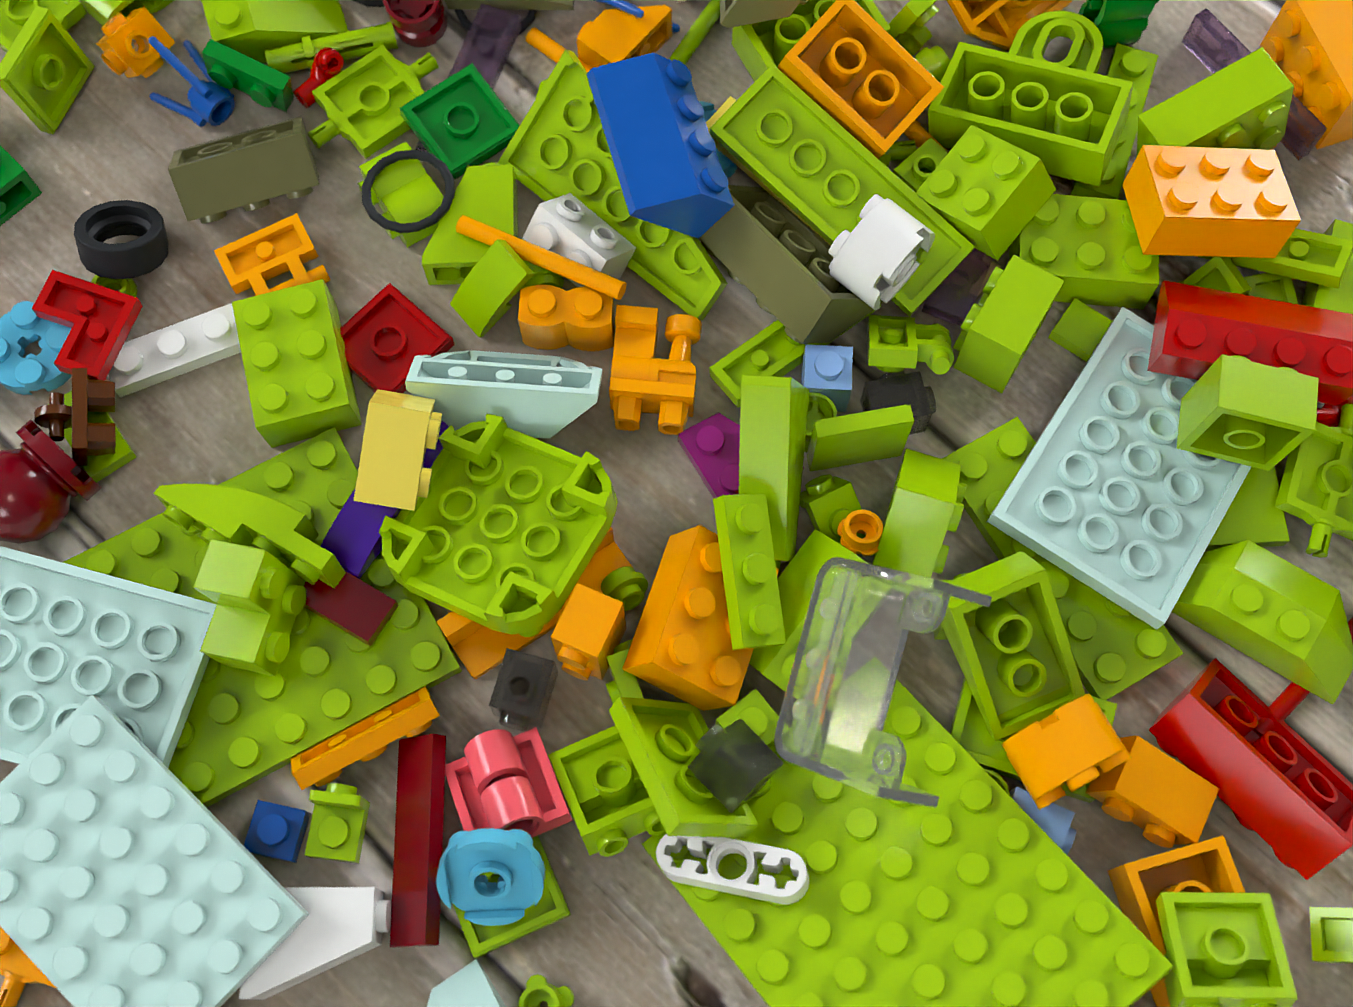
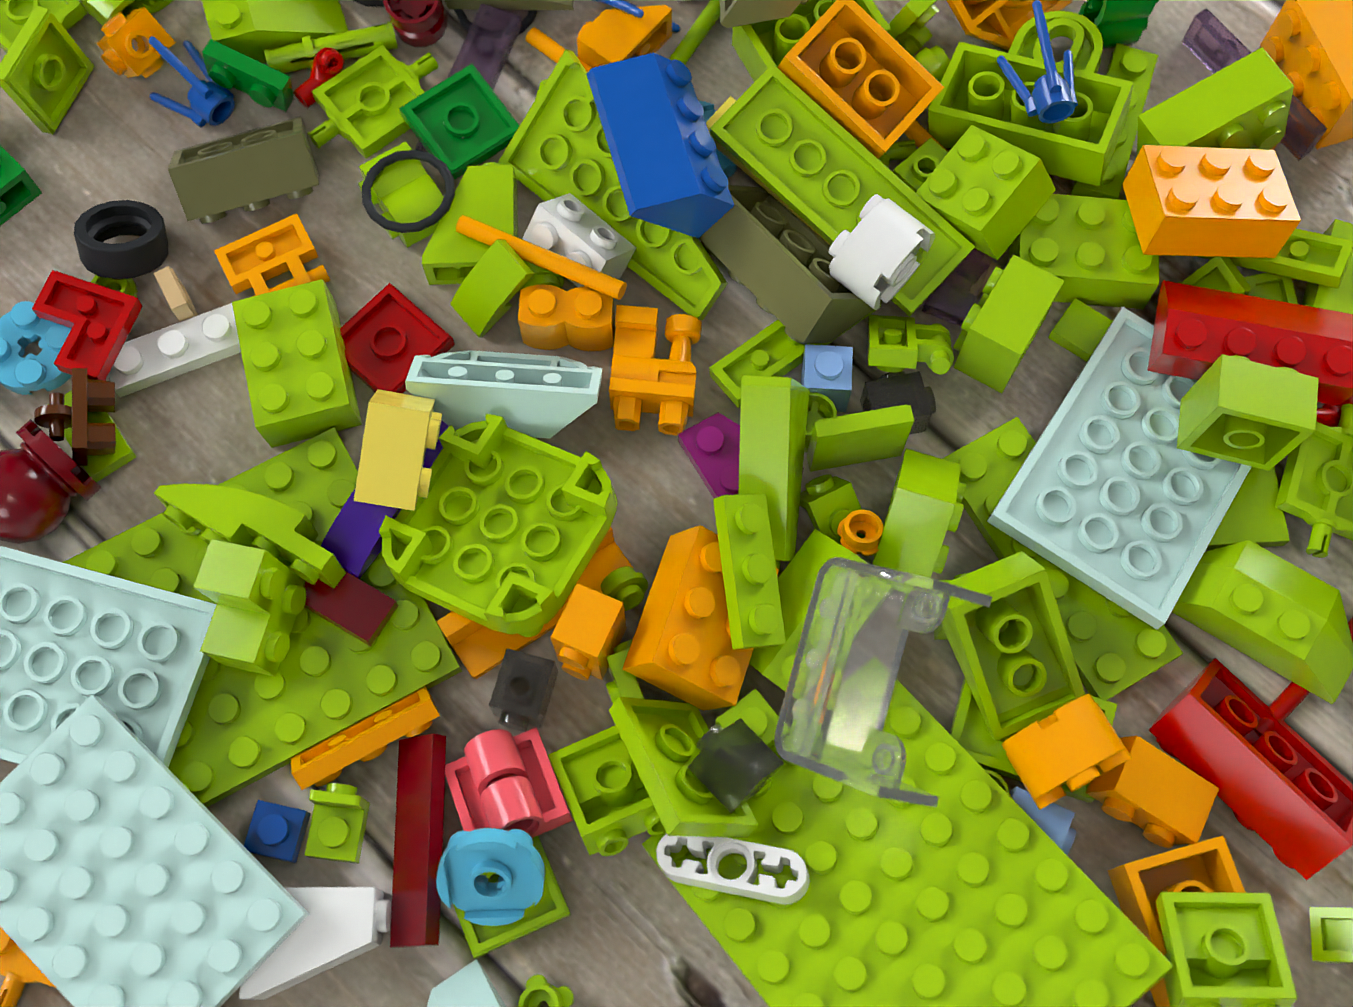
(175, 294): none -> tan tile
(1052, 96): none -> blue plant

